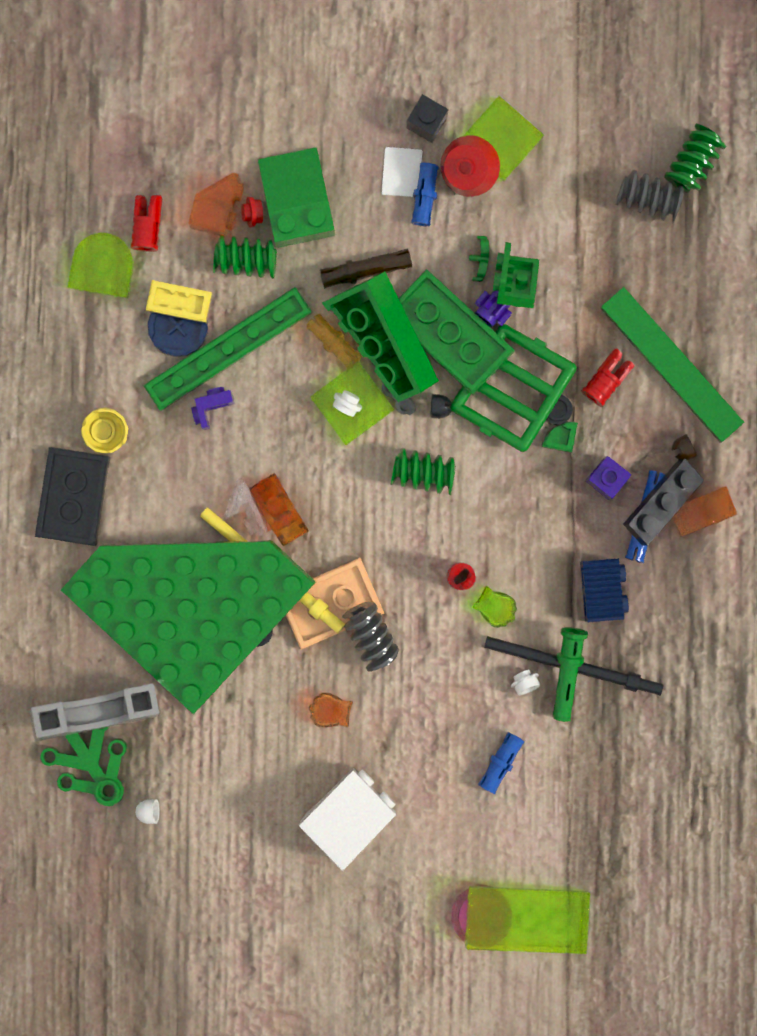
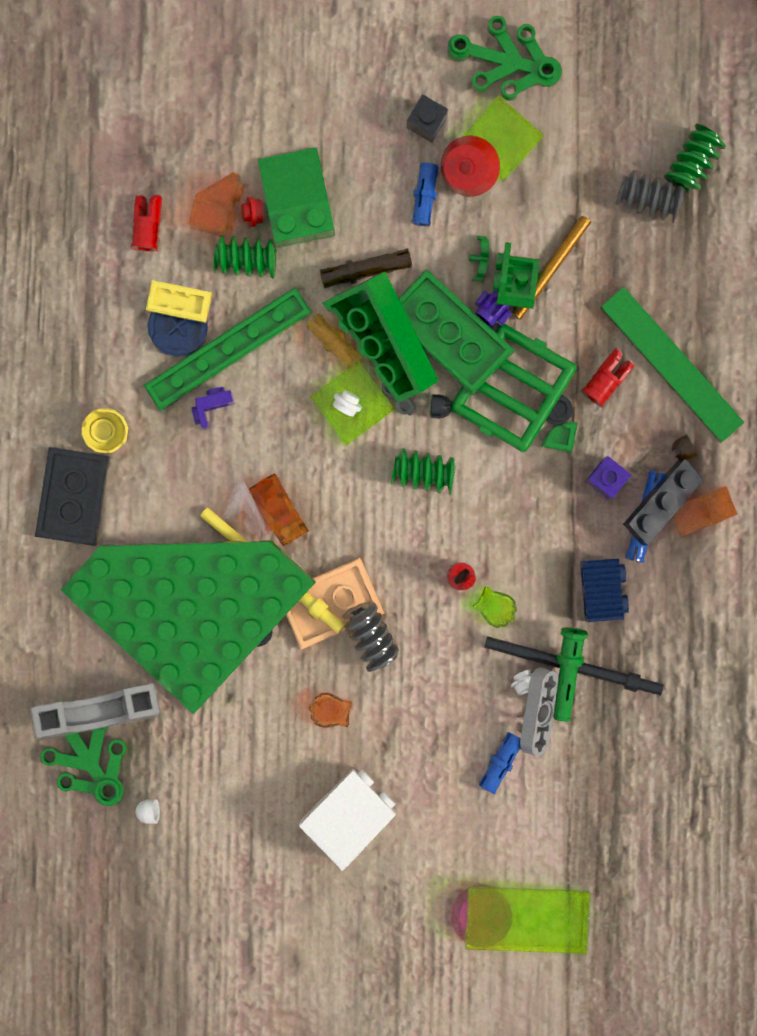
(102, 266): clear neon green tile -> none
(401, 171): white sticker -> none
(509, 60): none -> green plant
(536, 728): none -> light grey beam
(556, 261): none -> pearl gold bar

